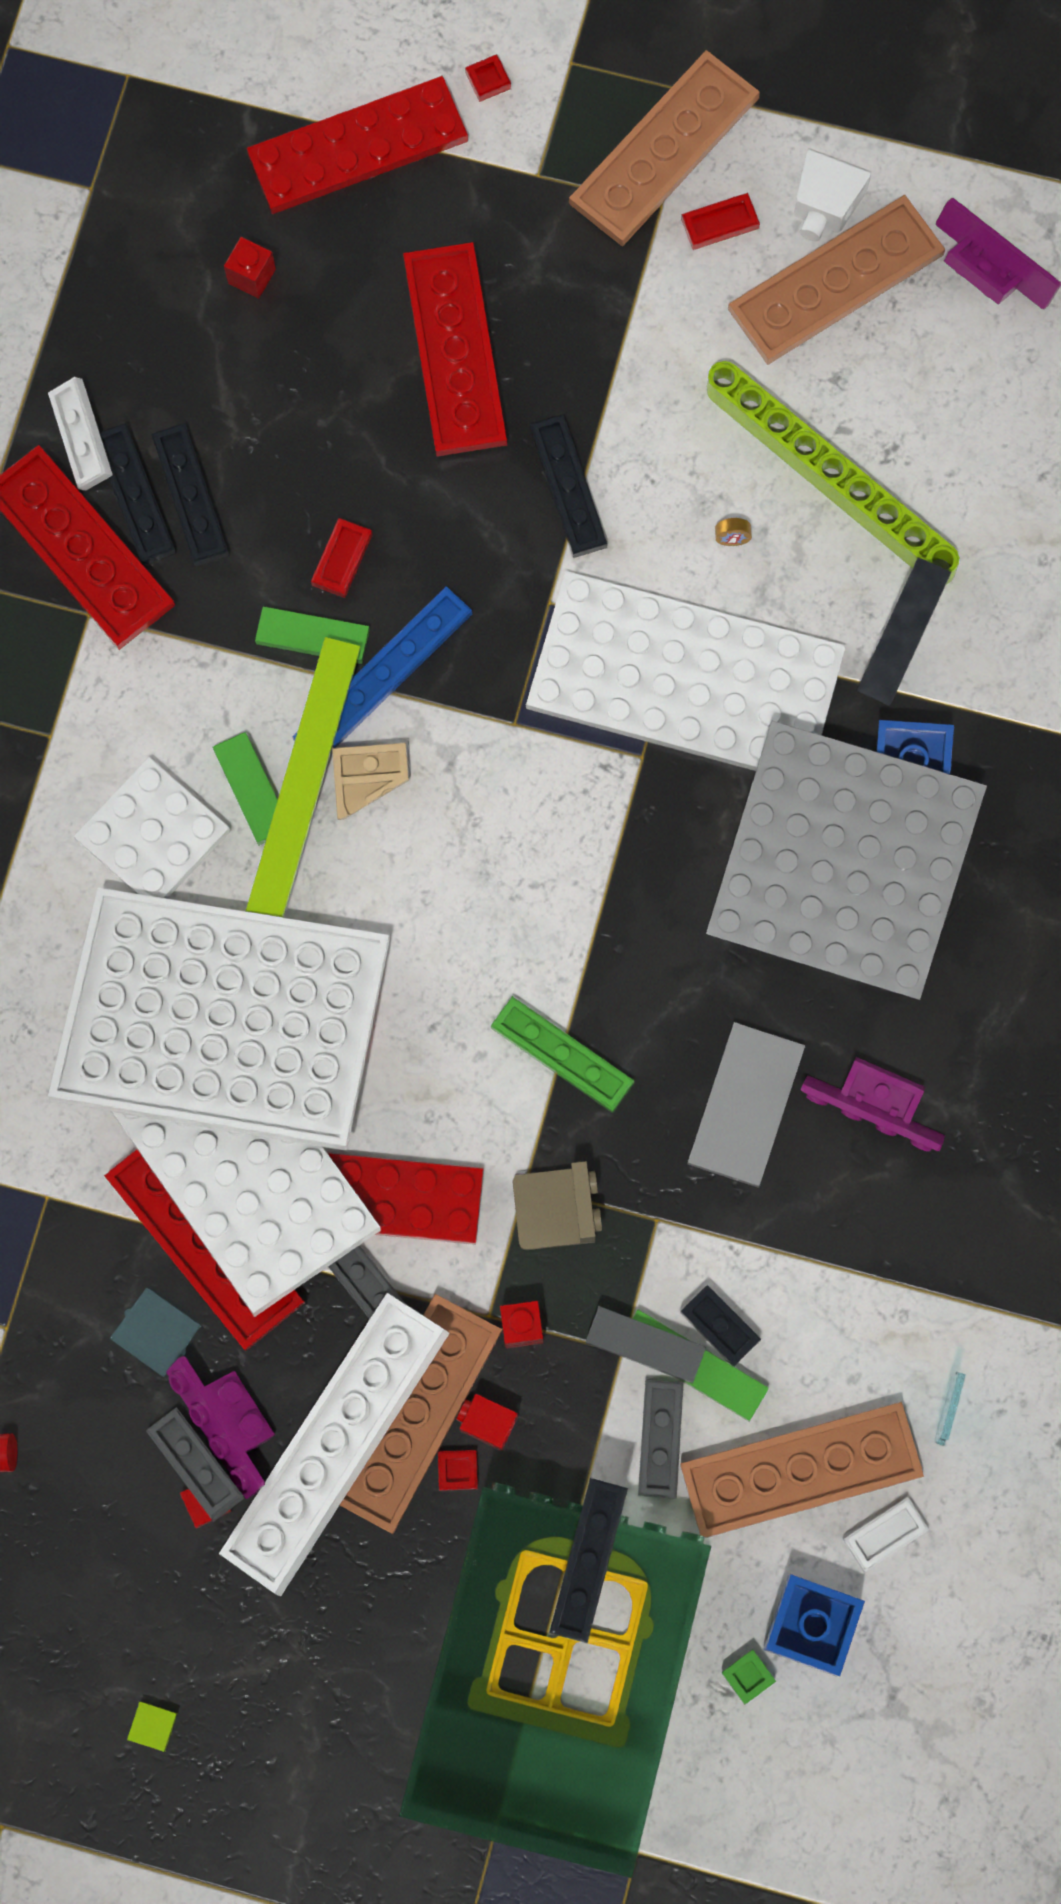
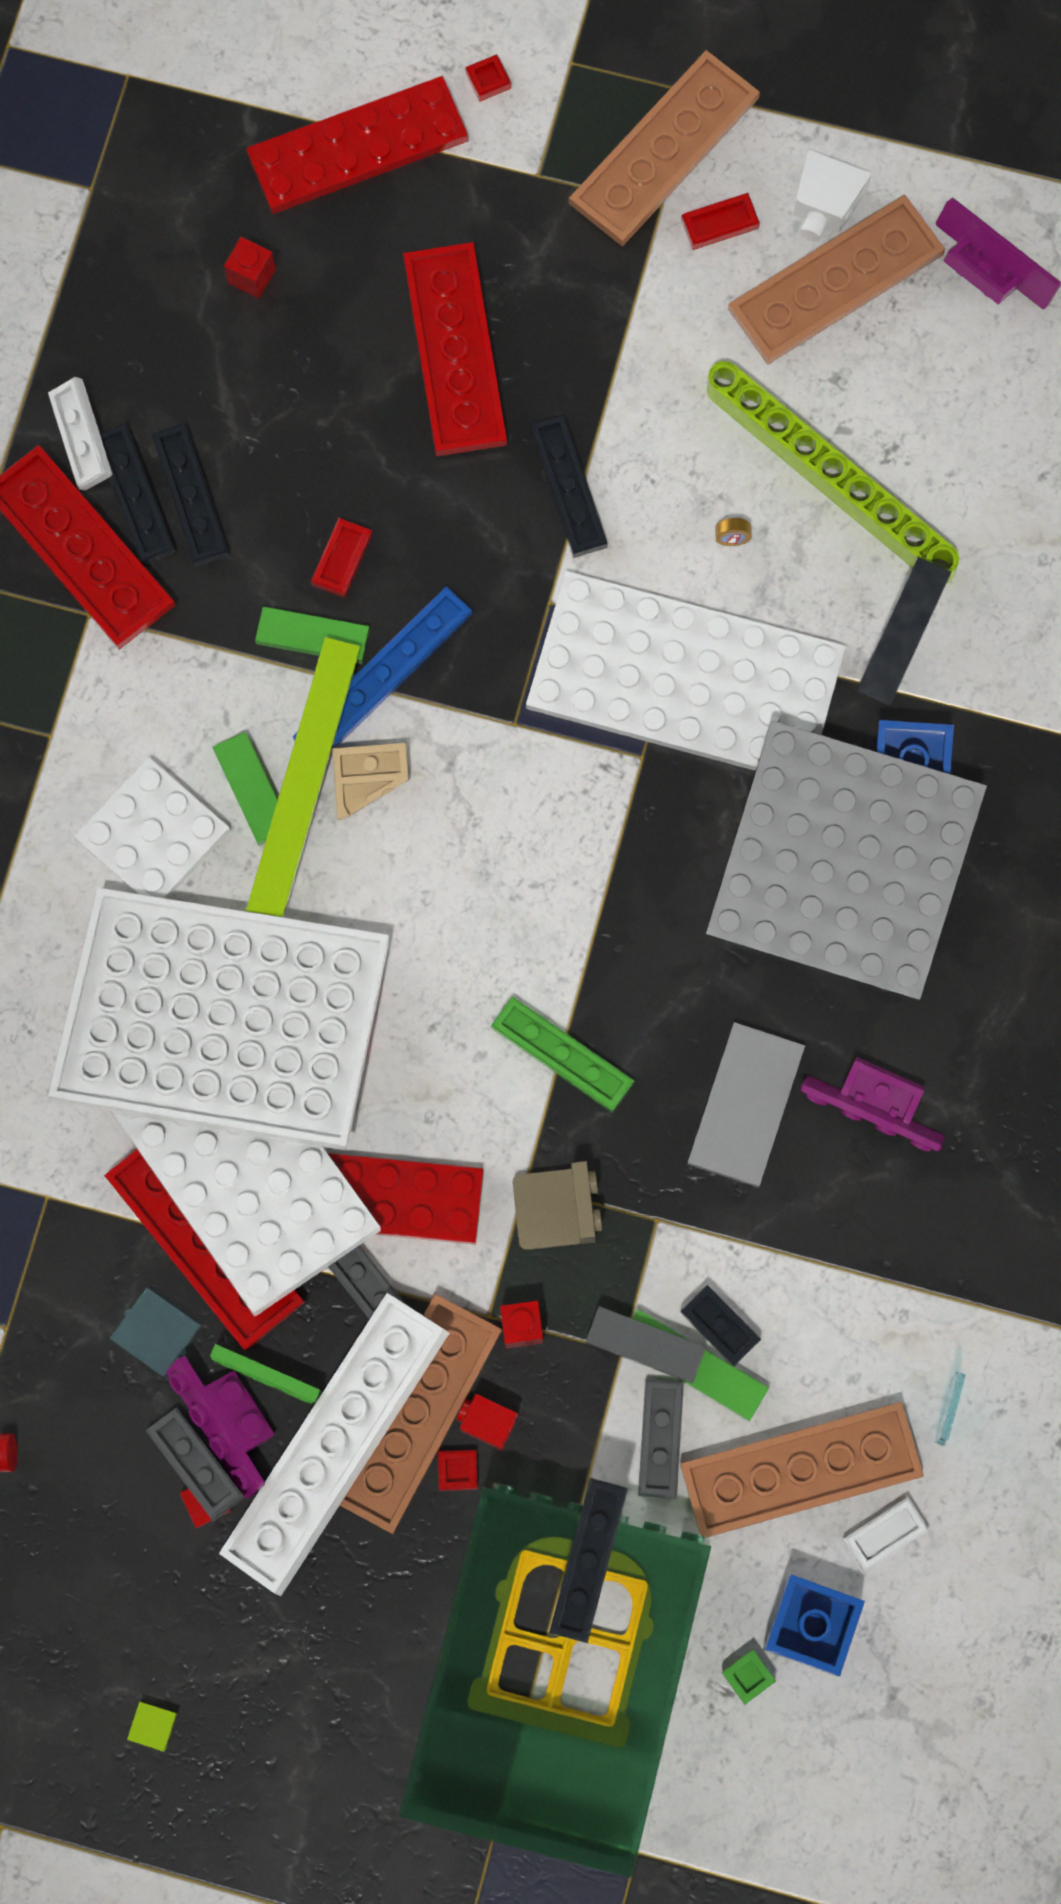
(265, 1375): none -> bright green tile

